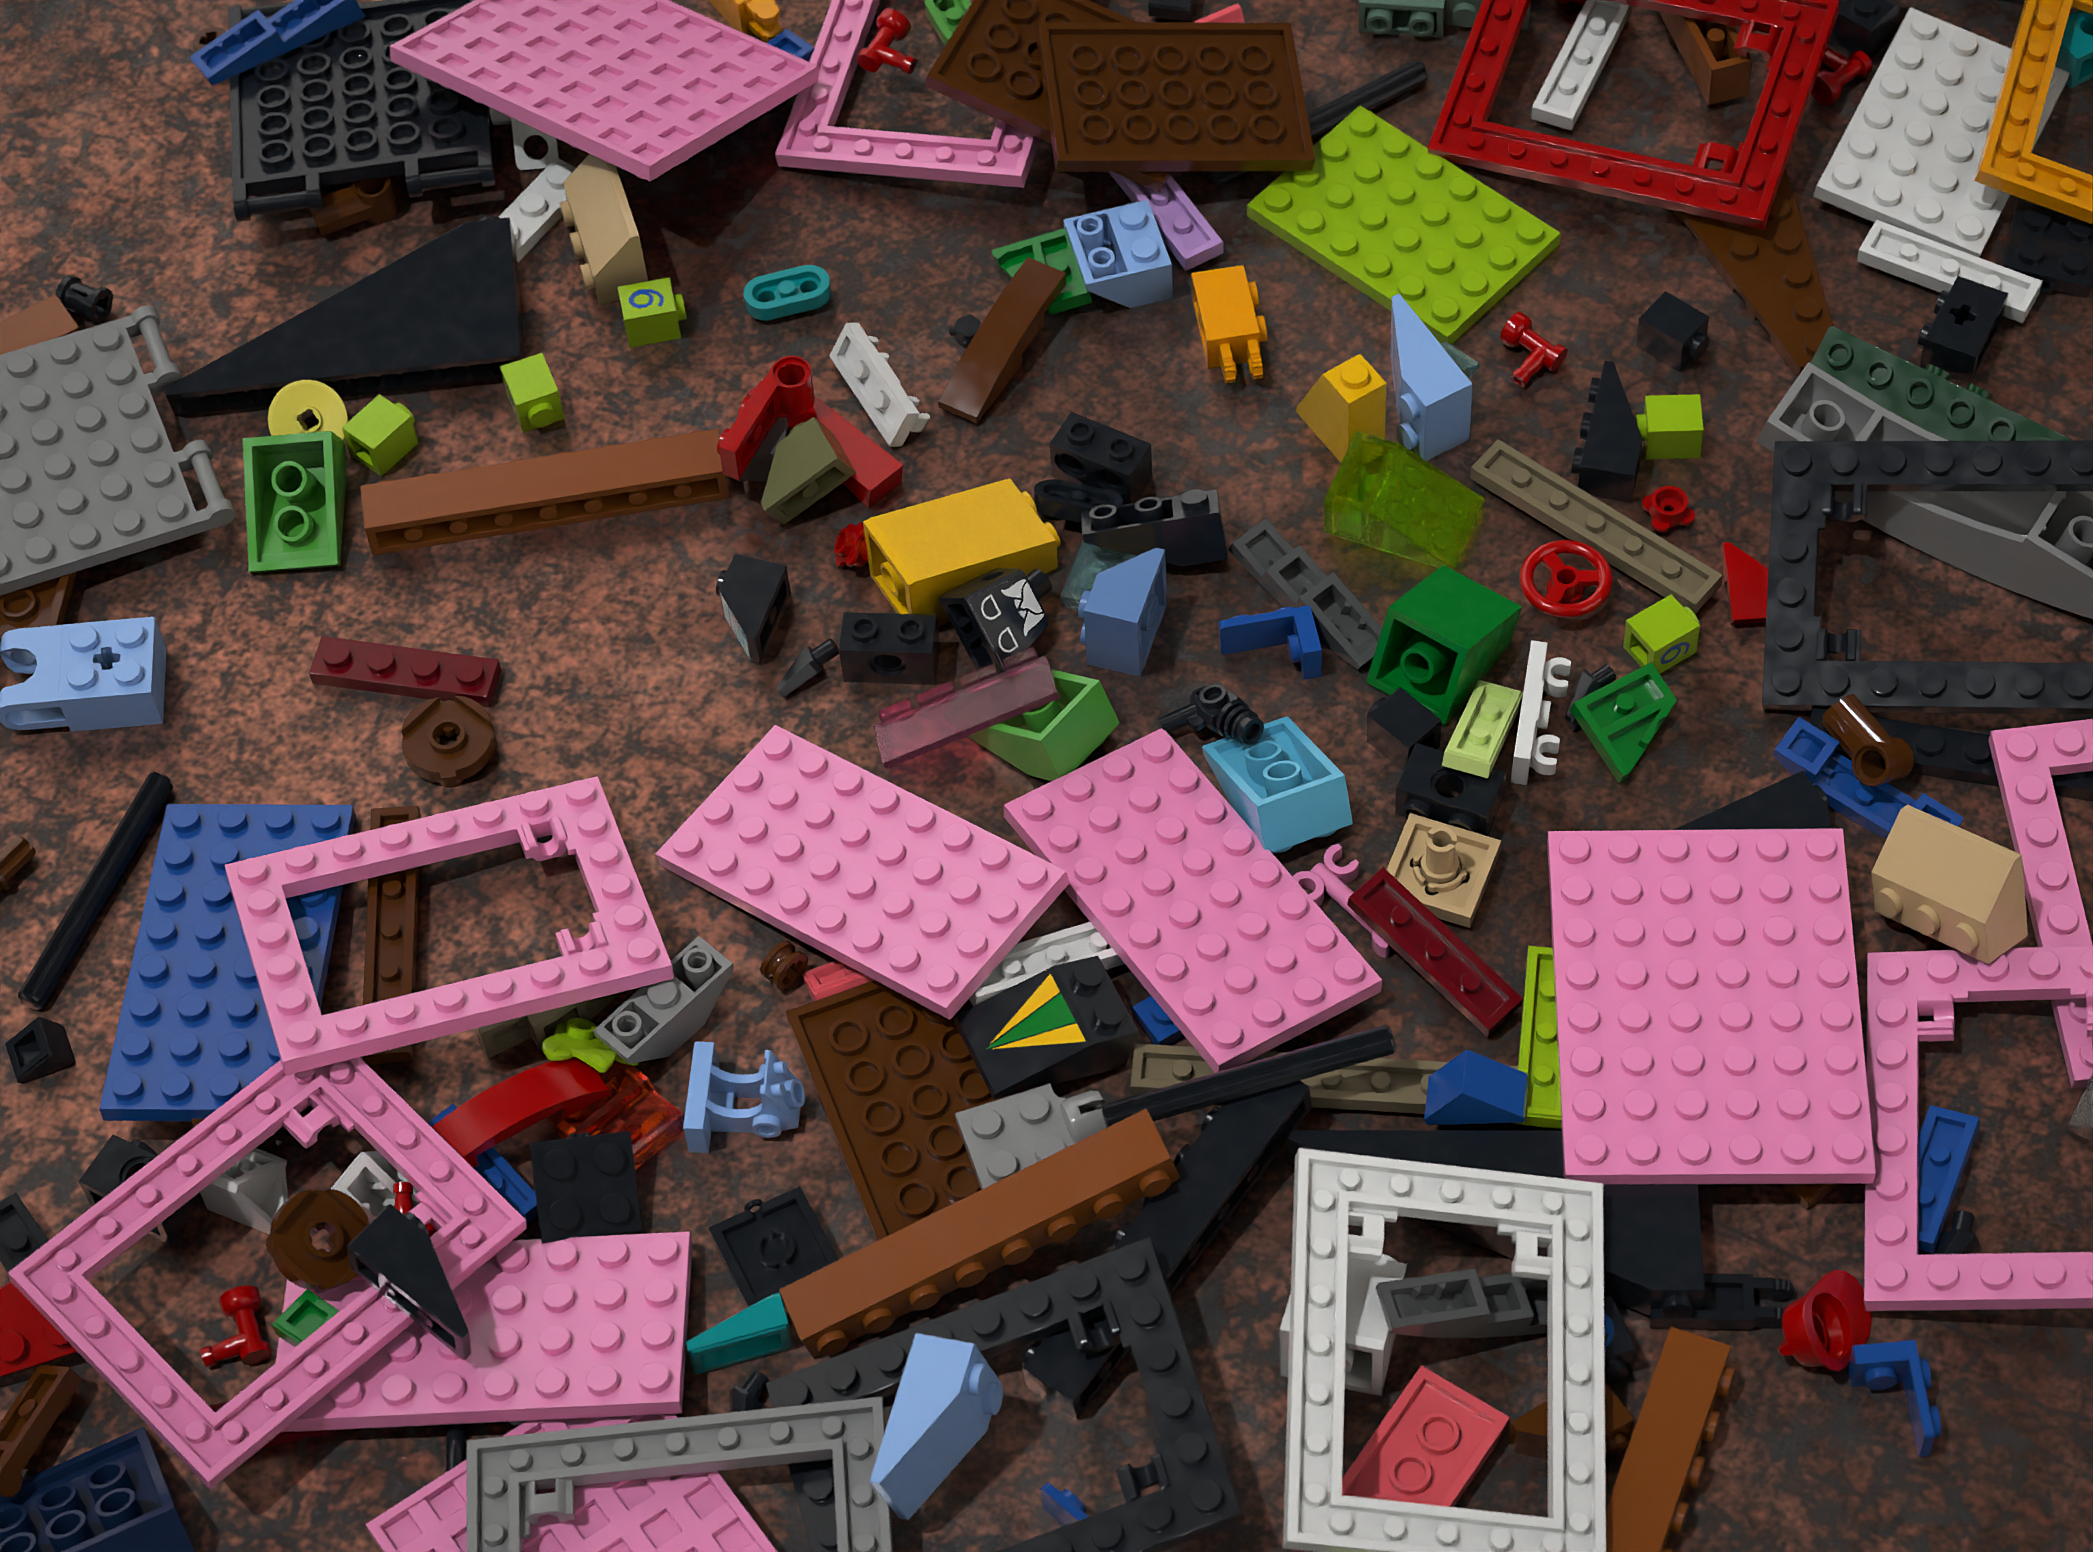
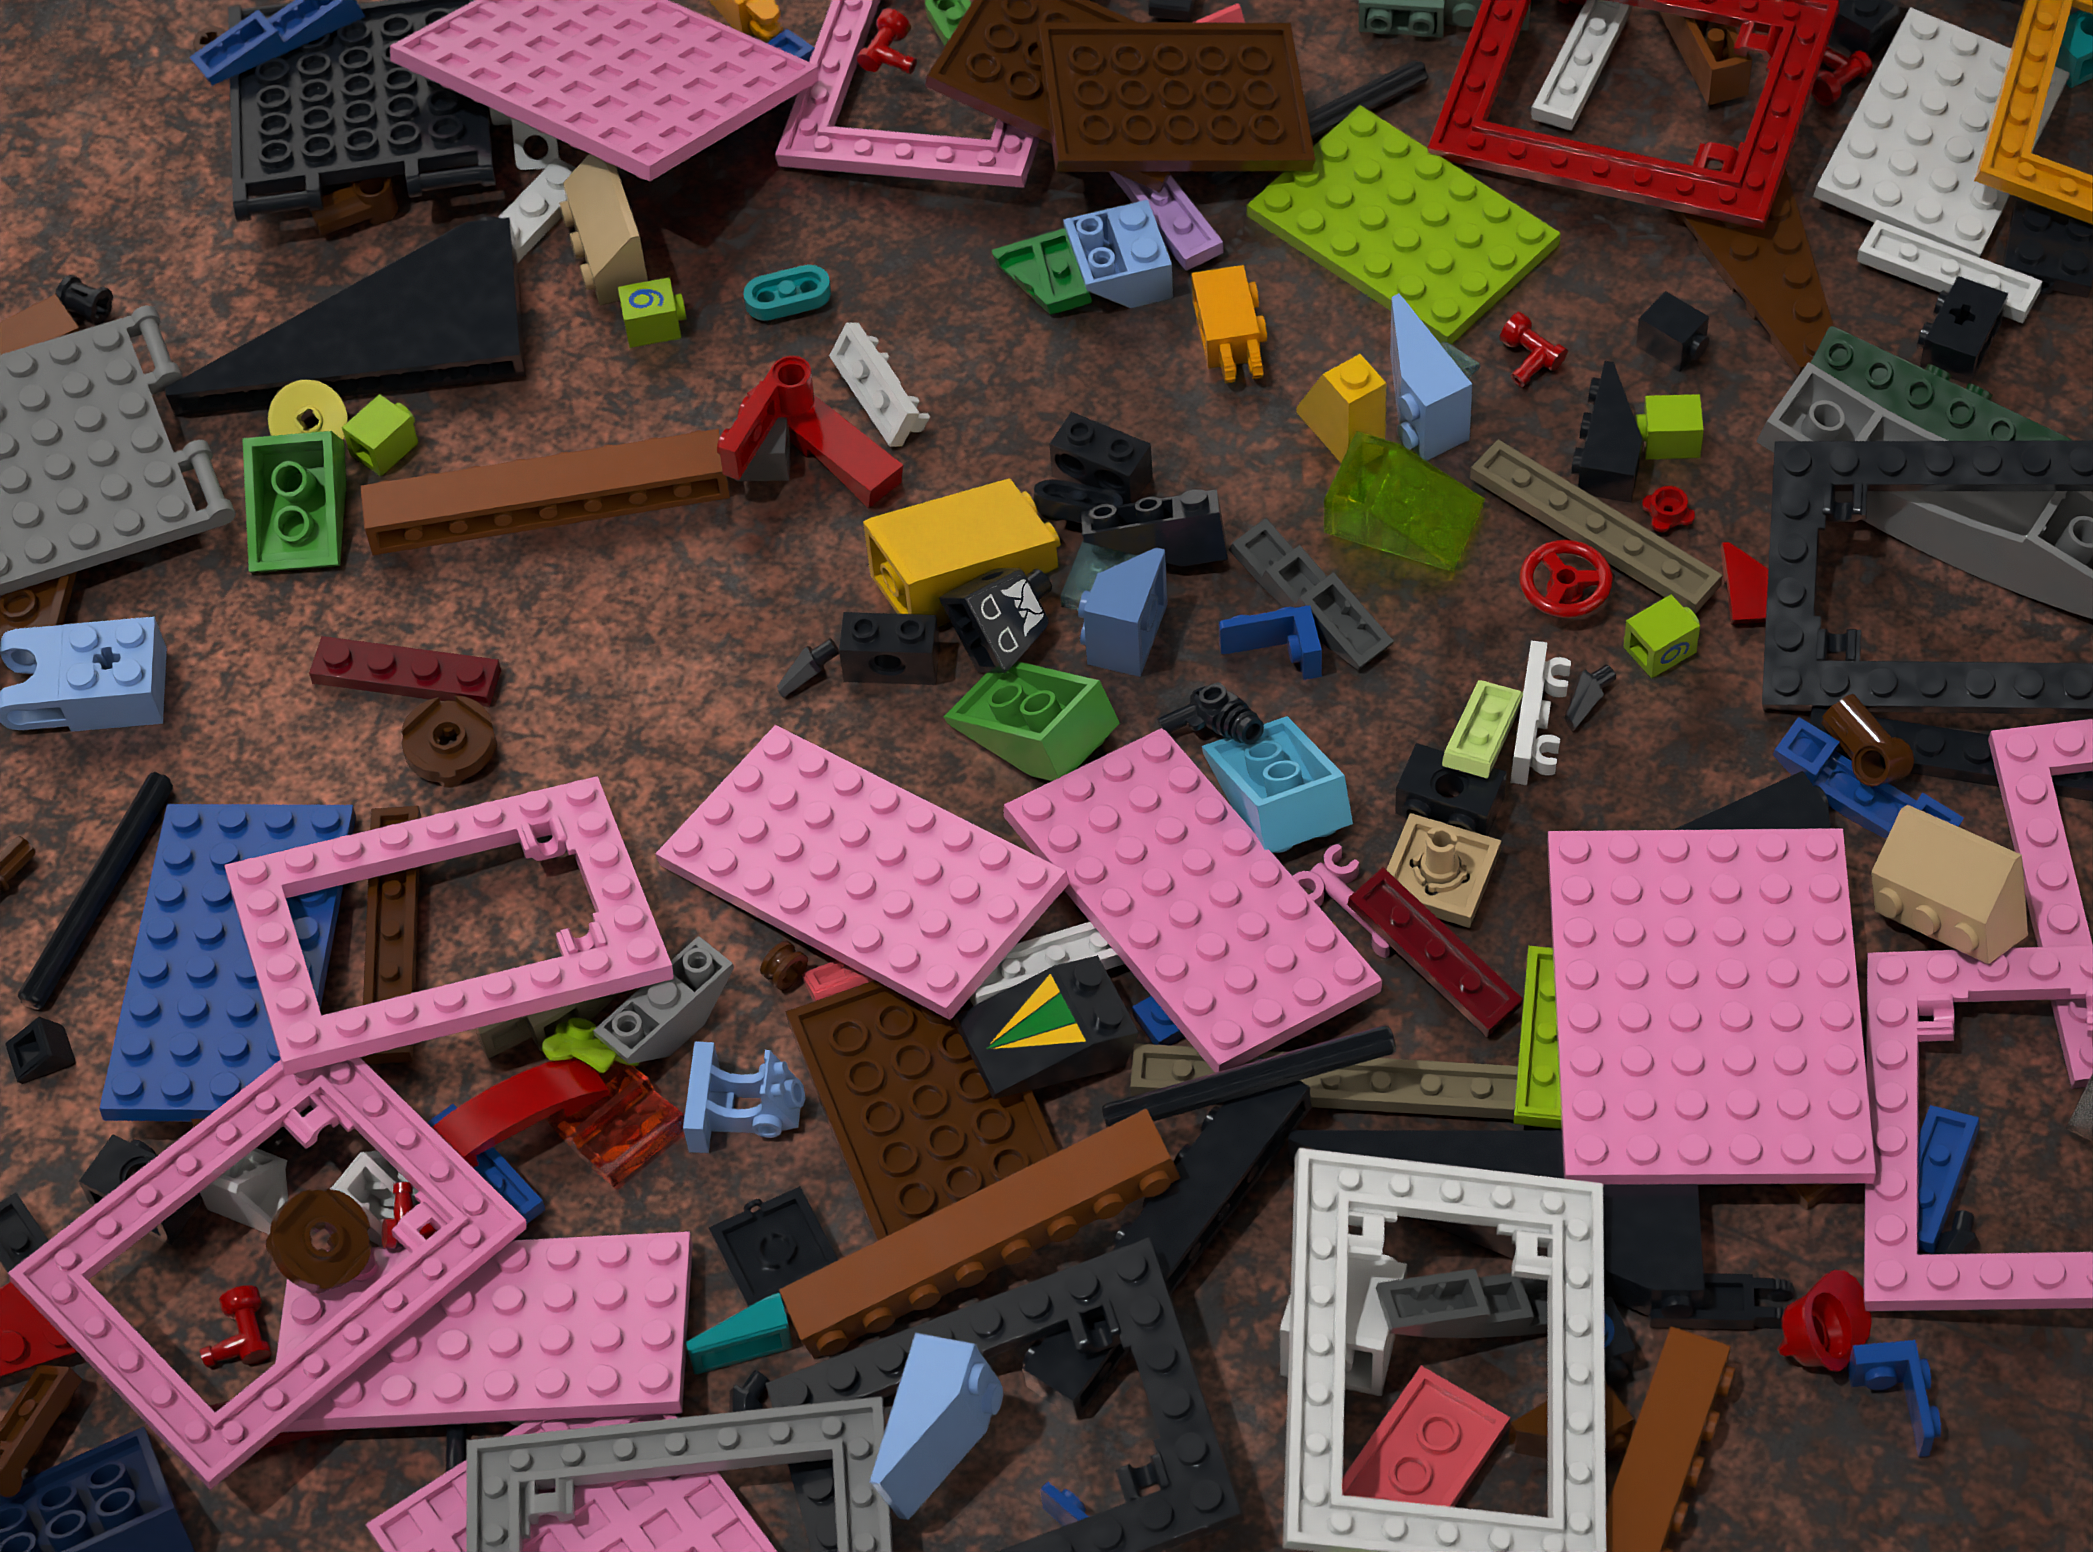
(303, 1318): green tile -> none
(403, 1266): black slope -> none
(532, 392): lime brick -> none
(585, 1186): black plate -> none
(753, 601): black slope -> none
(804, 470): olive slope -> none
(851, 546): red plate -> none
(953, 714): clear pink windscreen -> none
(965, 329): black piece -> none
(1001, 339): reddish brown slope -> none
(1026, 1129): light grey plate -> none
(1399, 724): black brick -> none
(1442, 640): green slope -> none
(1476, 1092): blue slope -> none
(1625, 717): green wing -> none

